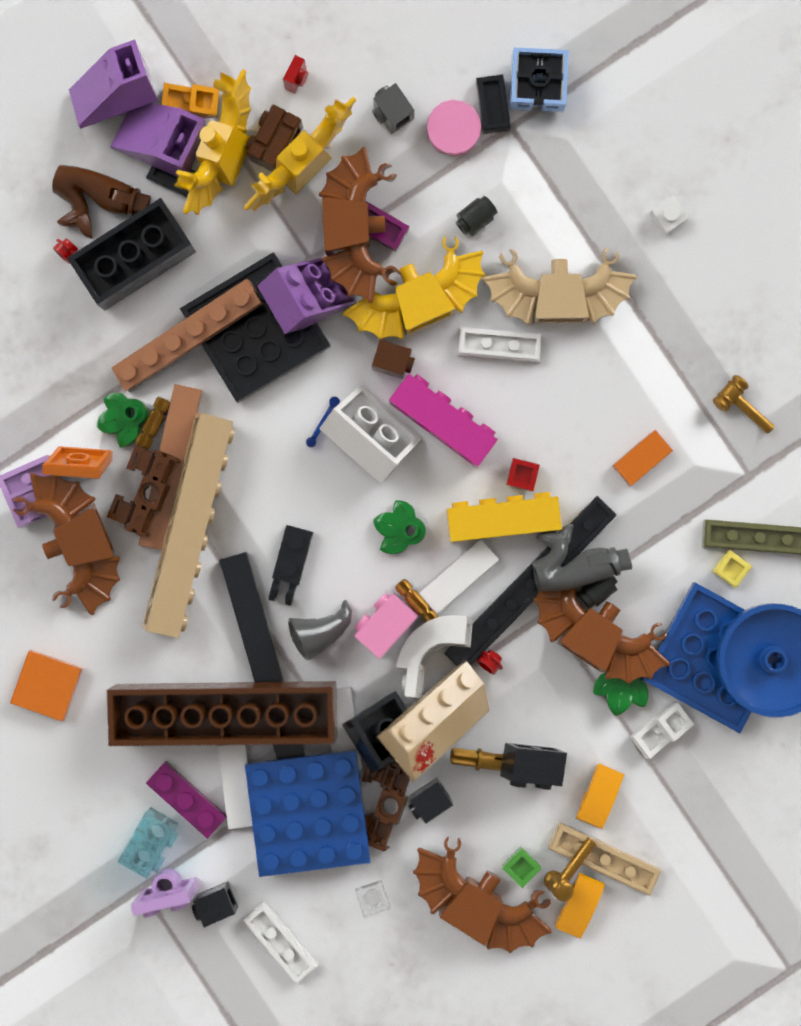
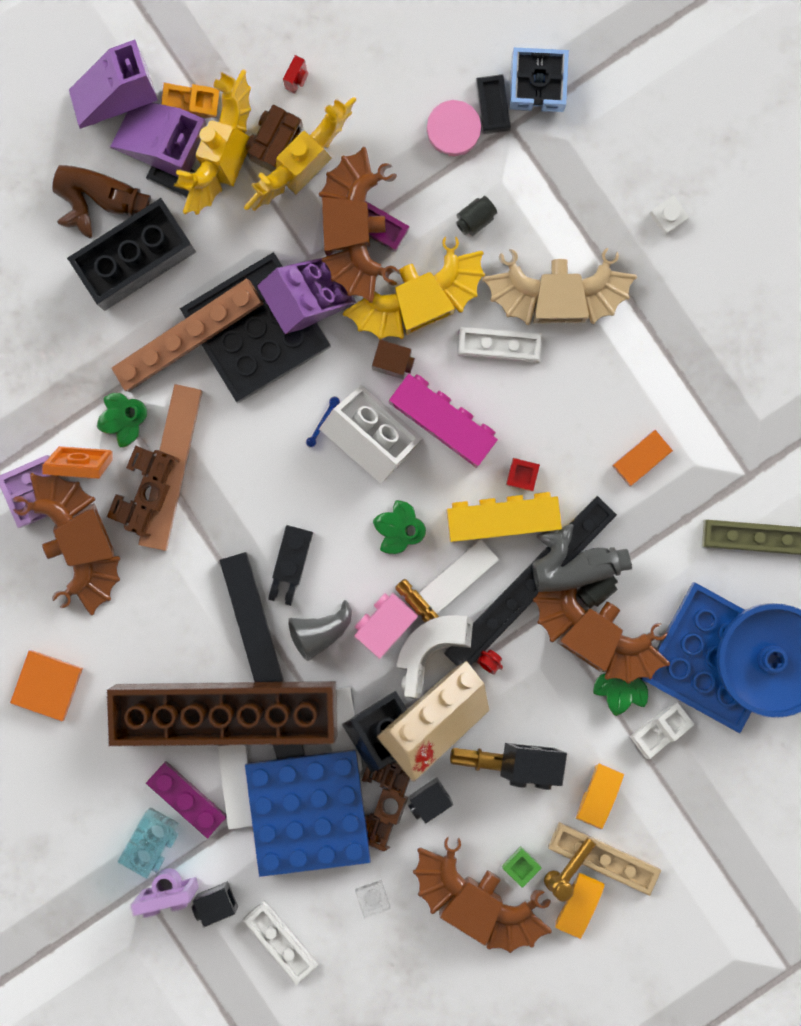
(65, 249): red plate -> none
(152, 423): pearl gold axle -> none
(187, 525): tan brick -> none
(392, 108): dark grey brick -> none
(731, 569): light yellow tile -> none
(732, 395): pearl gold piece -> none

